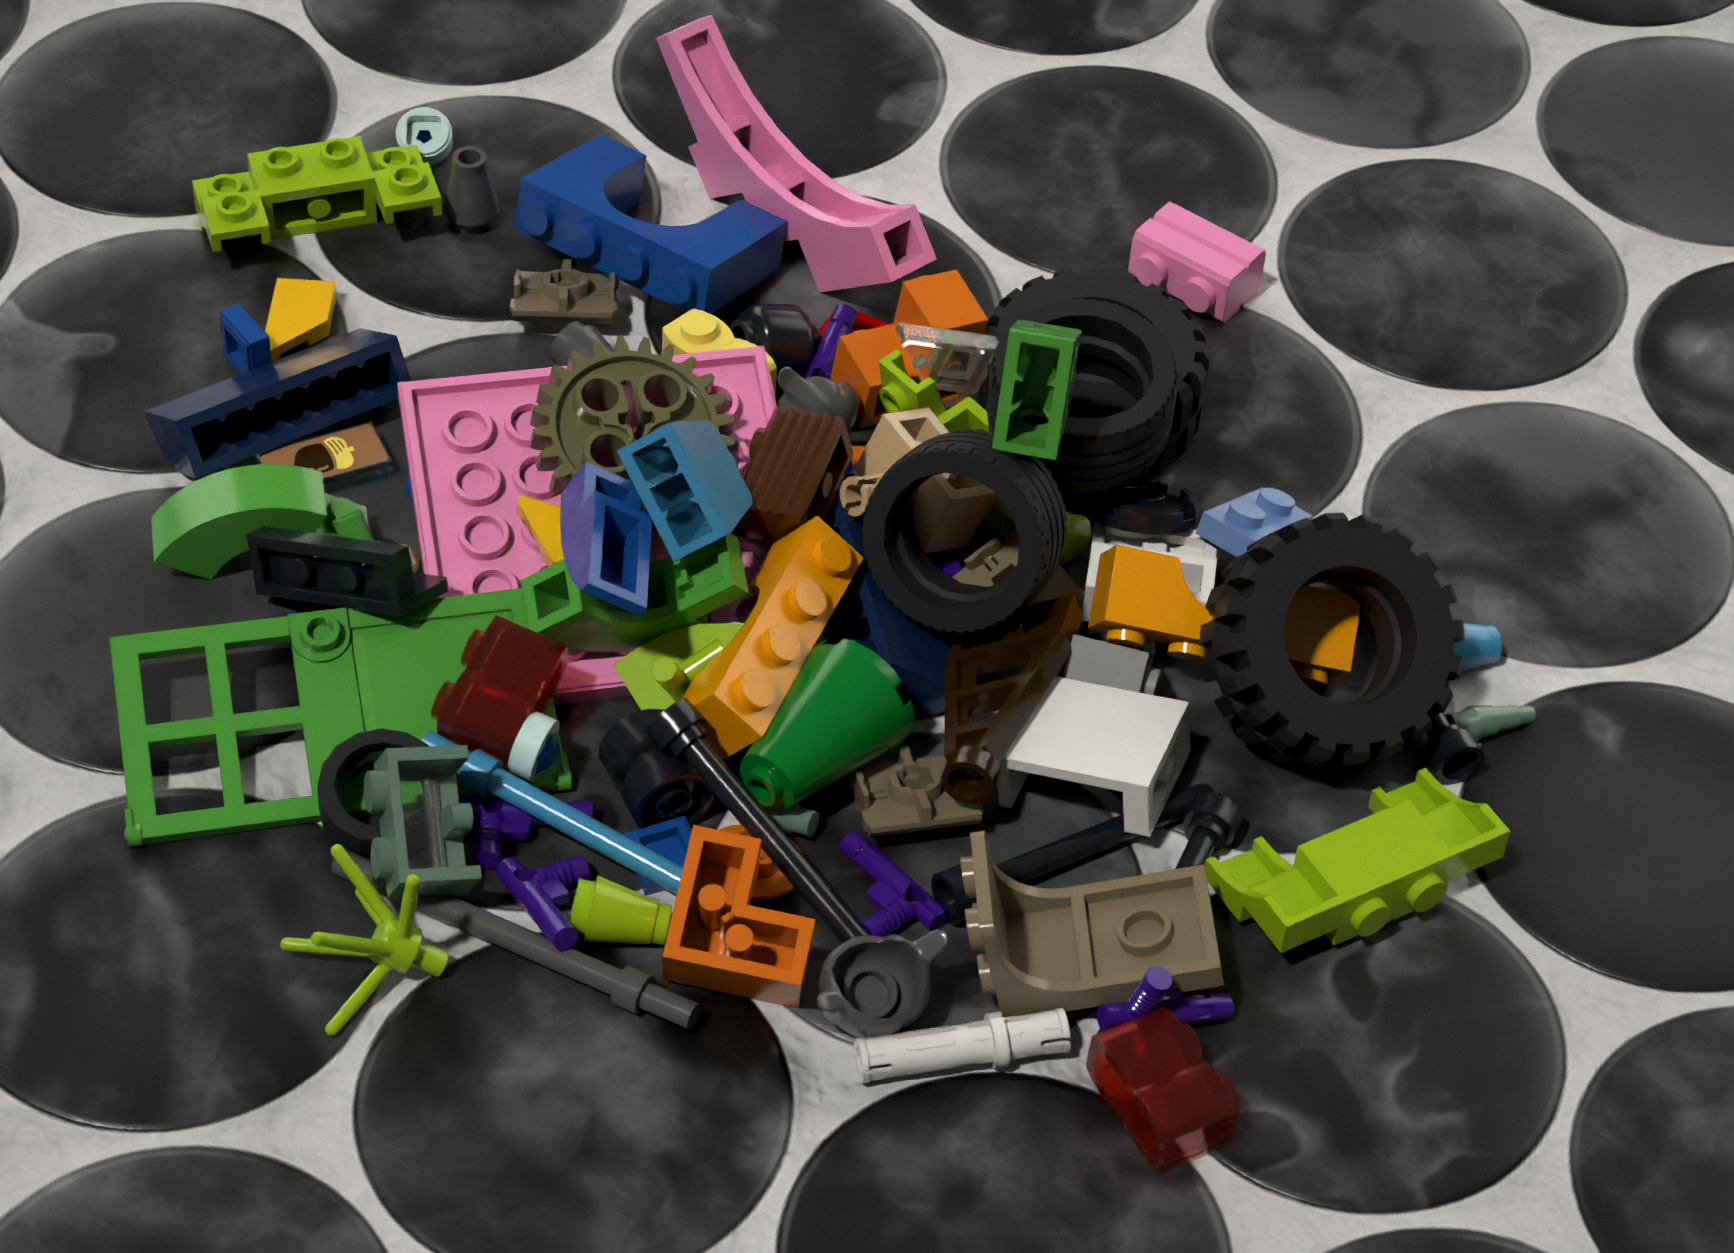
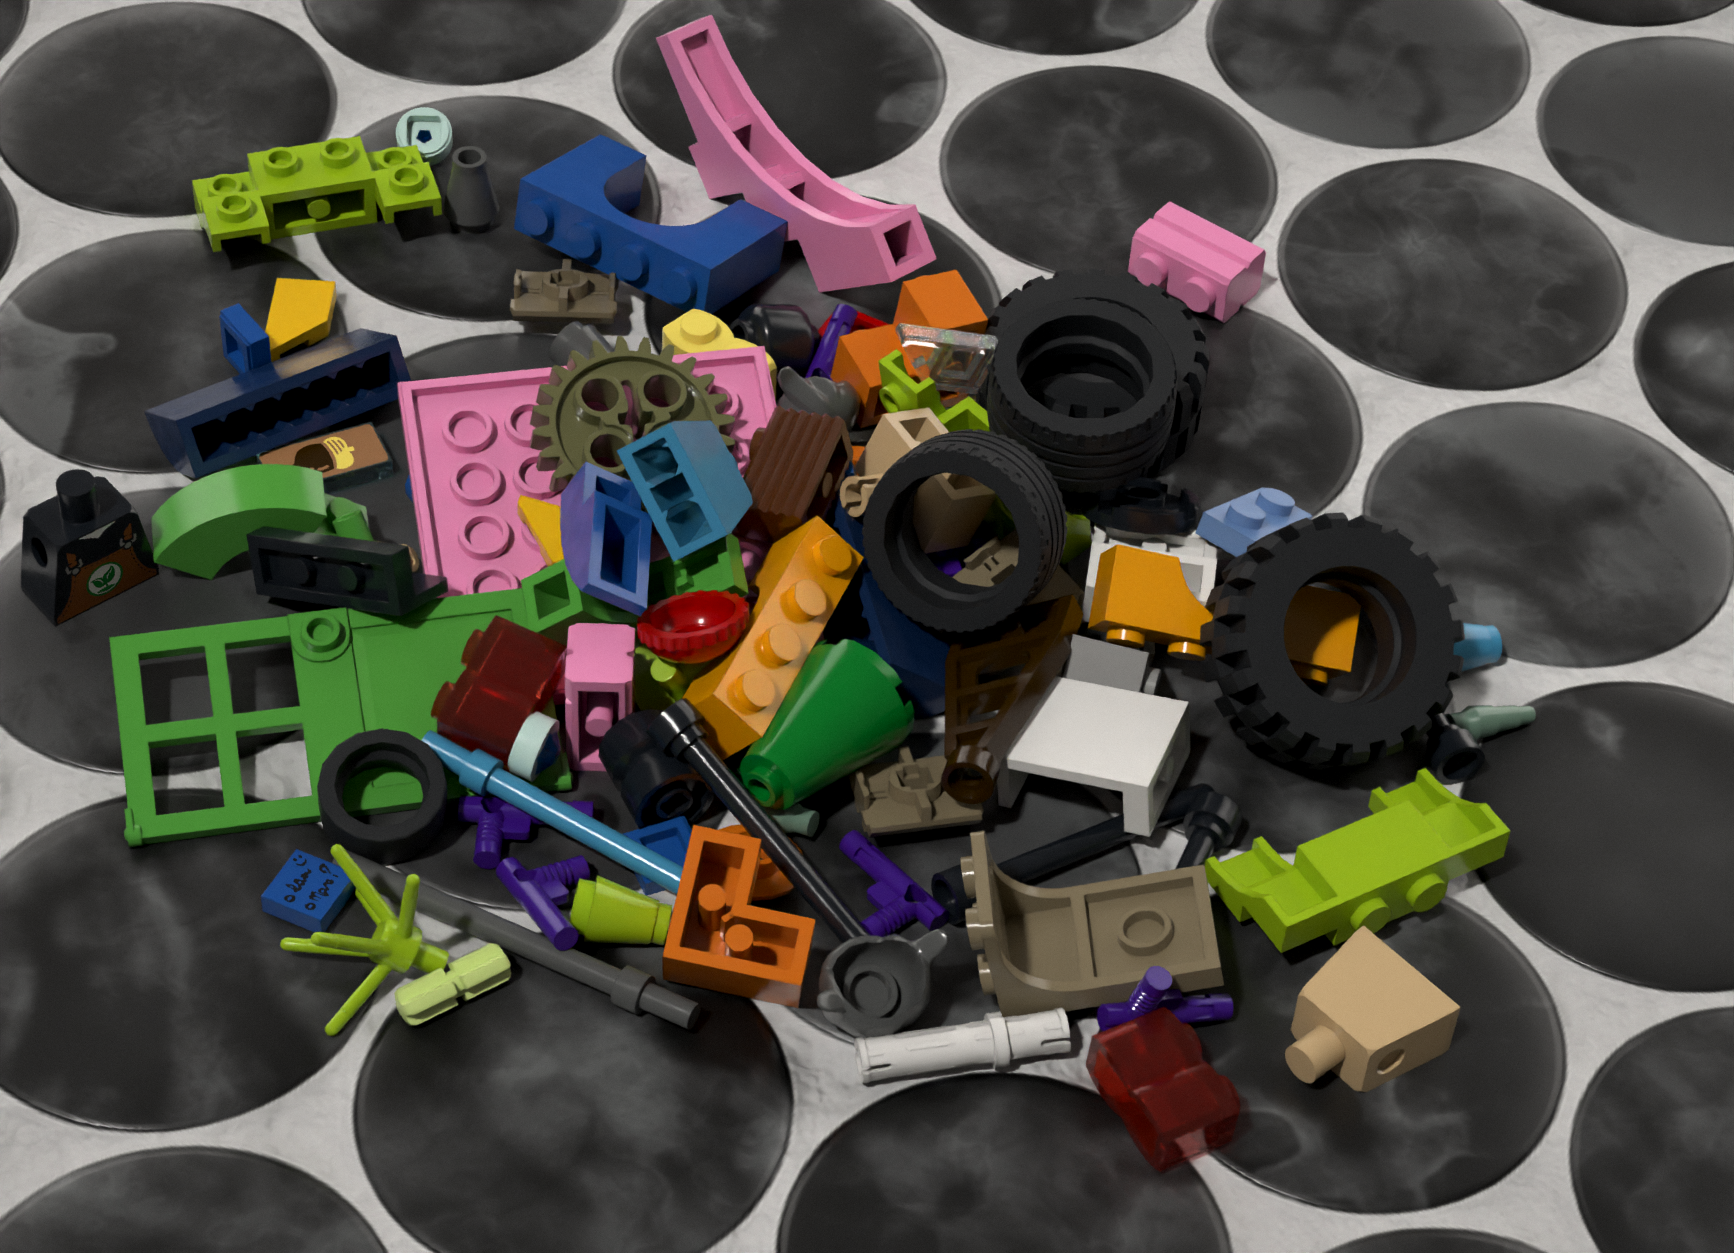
(82, 547): none -> black torso
(307, 892): none -> blue tile
(420, 820): sand green window -> none
(438, 990): none -> yellowish green piece
(596, 688): none -> bright pink brick
(693, 626): none -> red hat
(1038, 383): bright green torso -> none
(1368, 1017): none -> tan torso

